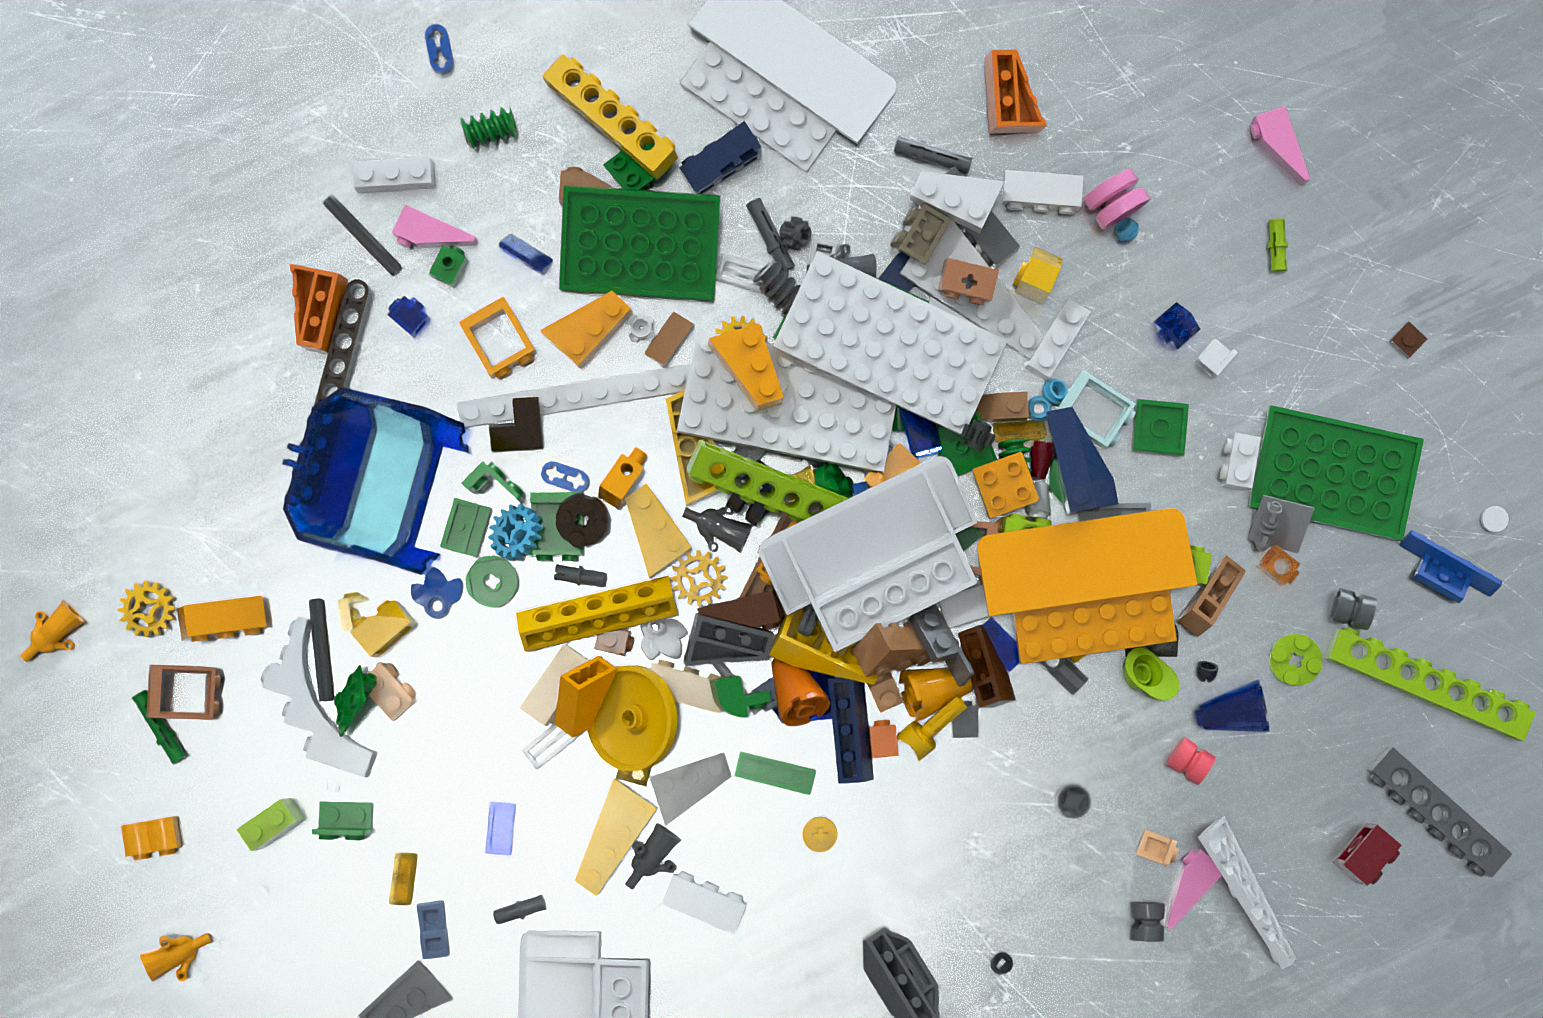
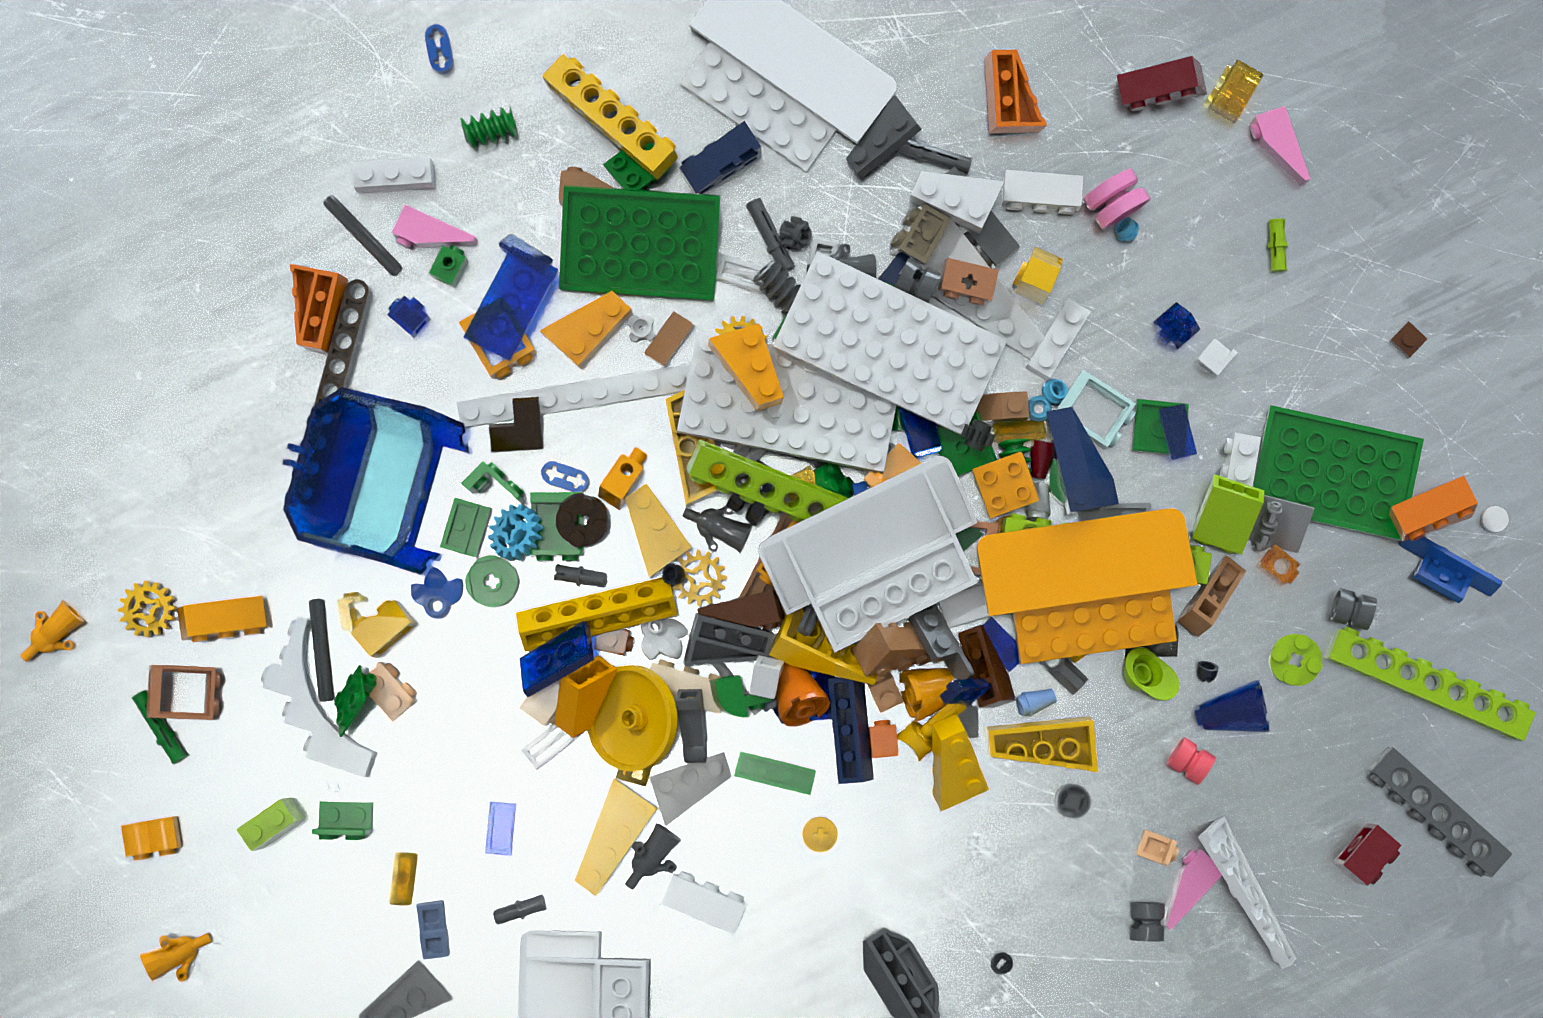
(510, 303): none -> clear blue tile
(556, 659): none -> clear blue tile
(673, 574): none -> black hinge
(692, 725): none -> dark grey leg
(766, 677): none -> white panel
(884, 137): none -> dark grey wing
(927, 280): none -> dark grey wheel
(955, 764): none -> yellow wedge
(964, 690): none -> clear blue plate
(1035, 701): none -> light blue cone
(1049, 742): none -> yellow wedge
(1161, 83): none -> dark red wedge
(1177, 432): none -> clear blue tile
(1228, 514): none -> lime brick
(1235, 90): none -> clear yellow brick
(1434, 509): none -> orange wedge

